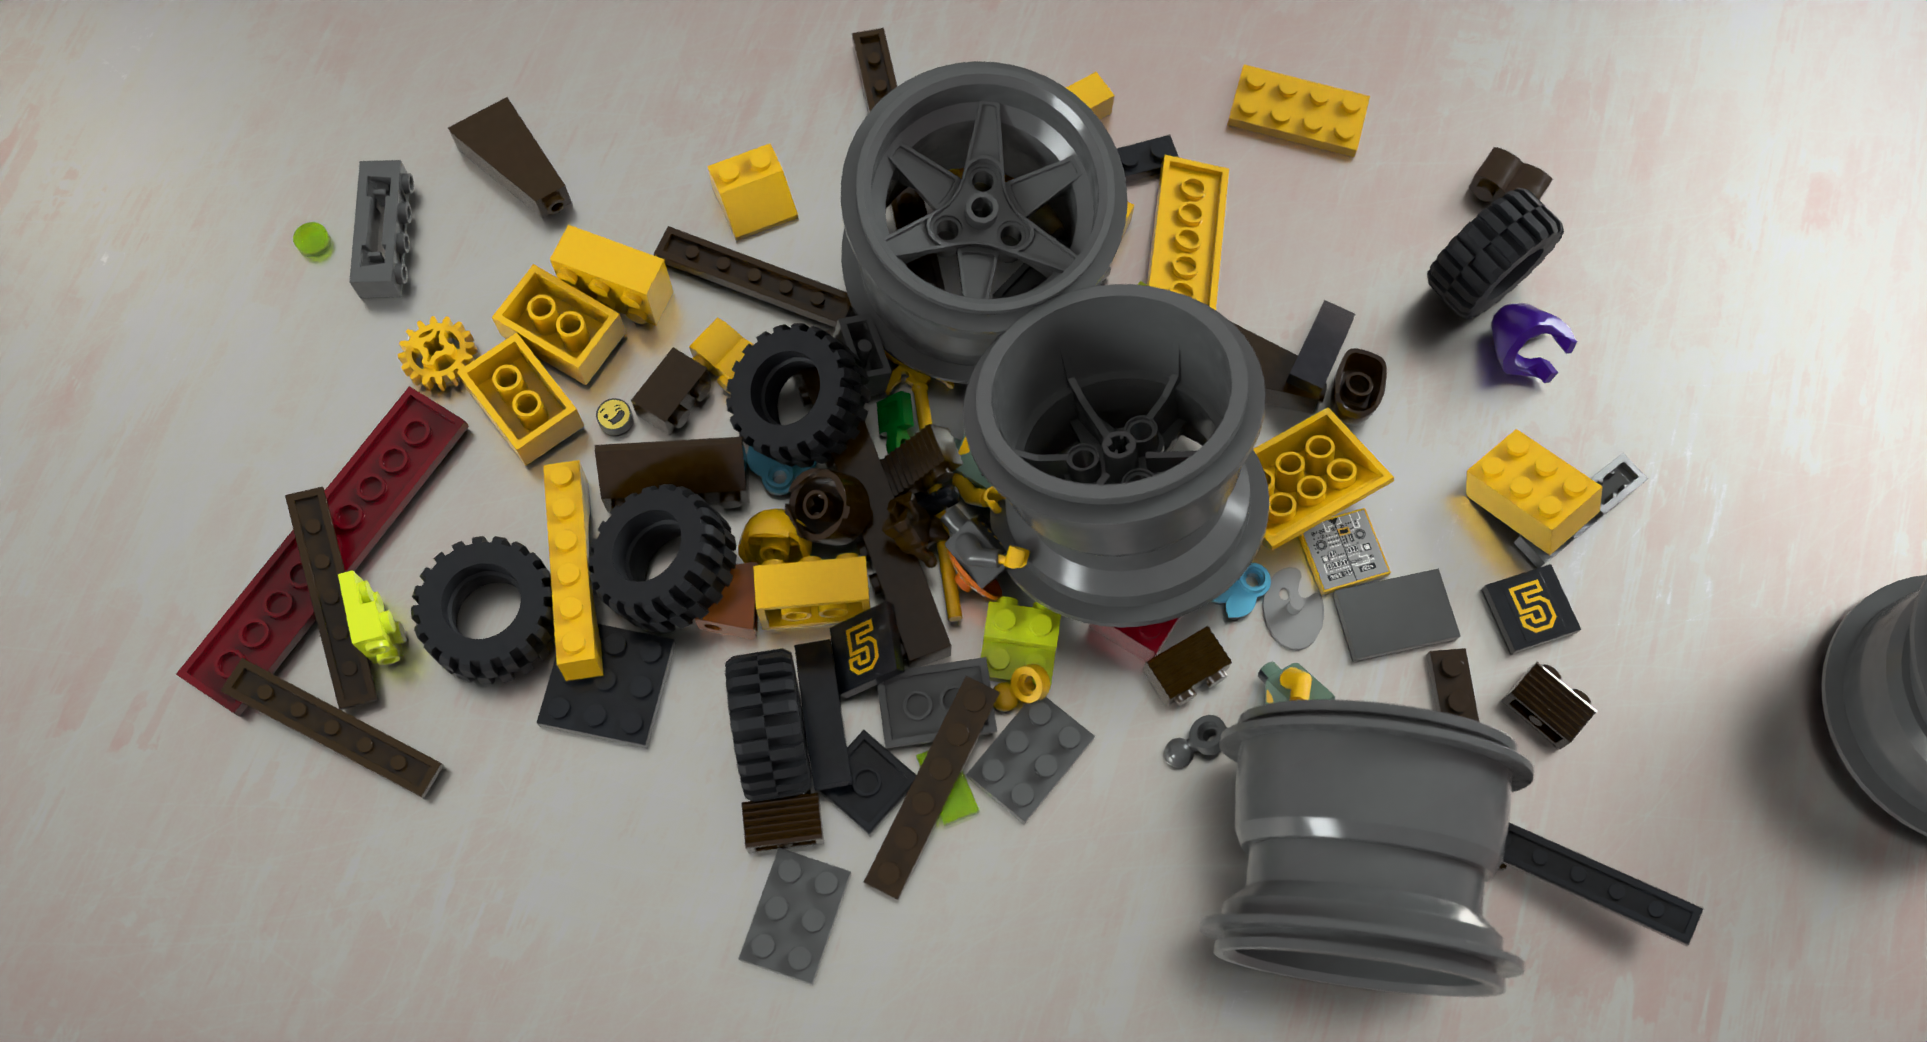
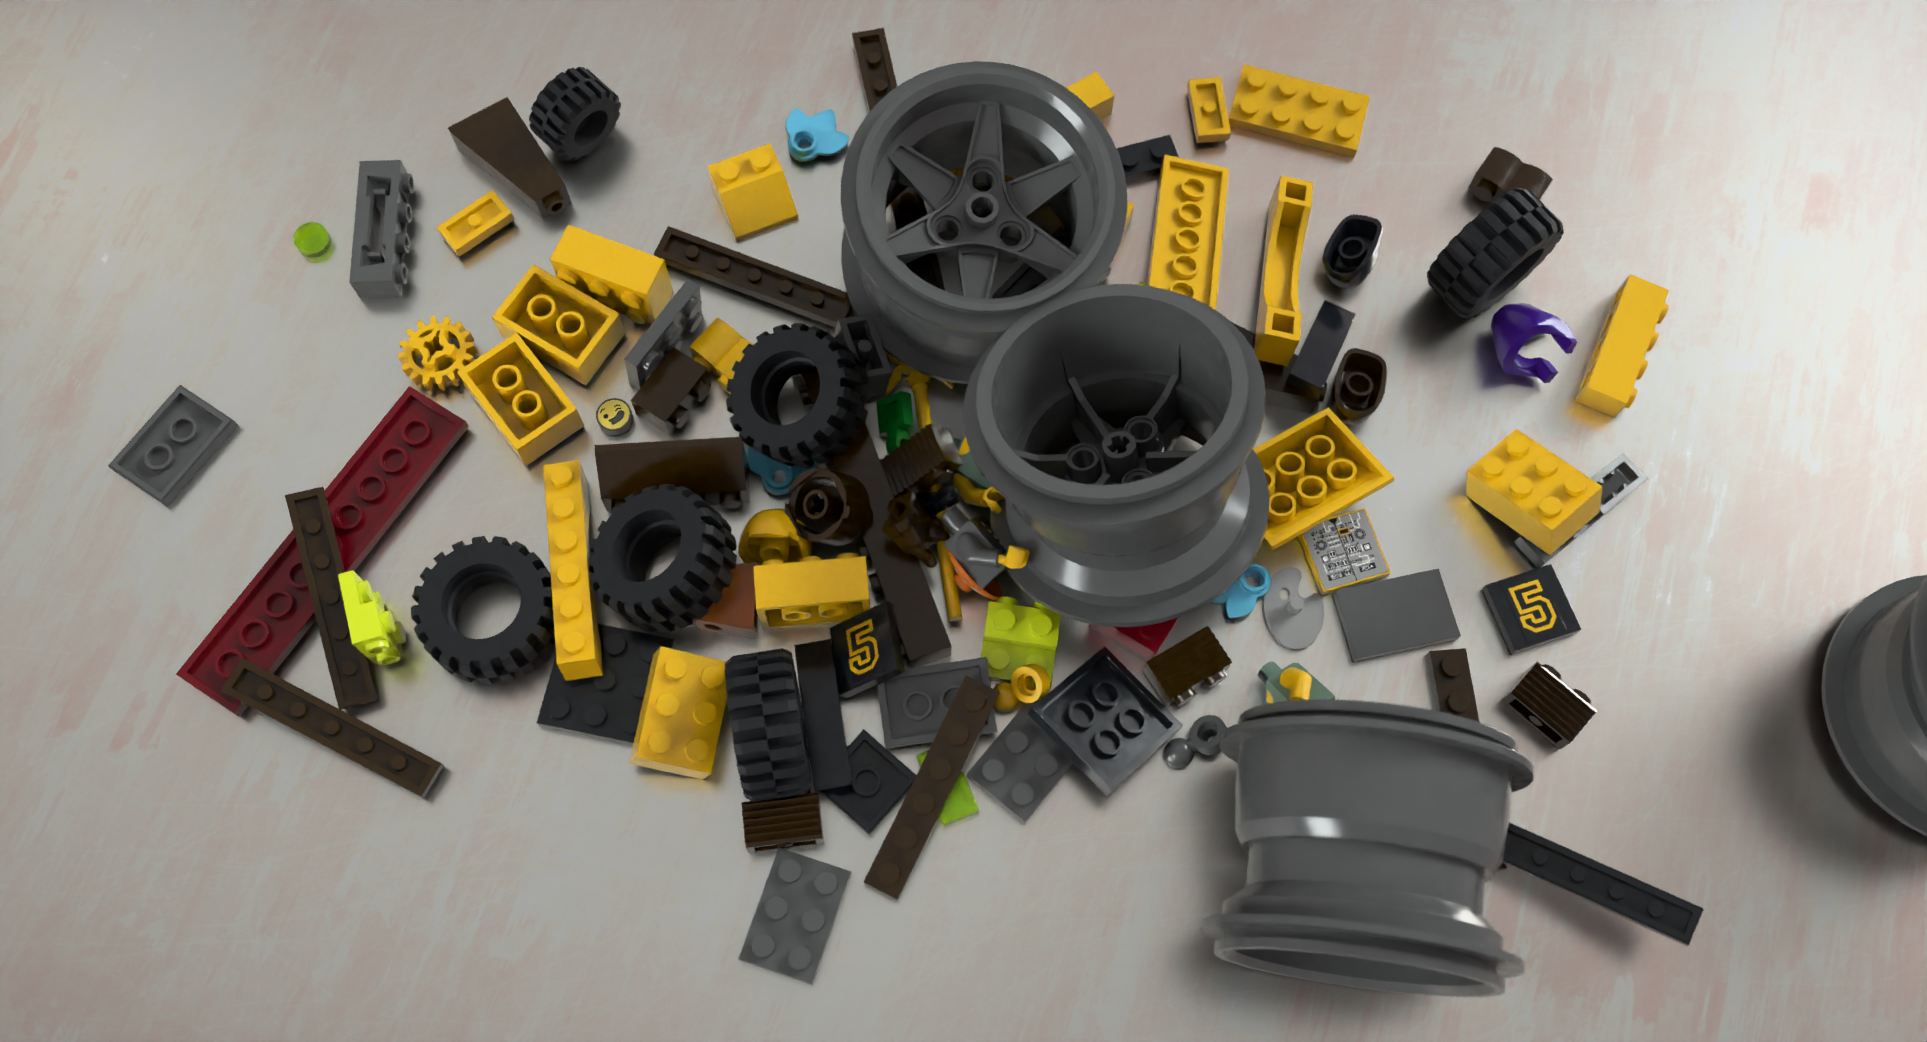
(173, 445): none -> dark grey tile
(475, 223): none -> yellow plate
(574, 113): none -> black tyre
(668, 329): none -> dark grey plate
(681, 714): none -> yellow brick
(817, 132): none -> medium azure plate
(1105, 720): none -> black plate
(1208, 109): none -> yellow plate
(1278, 308): none -> yellow arch
(1352, 250): none -> black piece
(1623, 345): none -> yellow brick

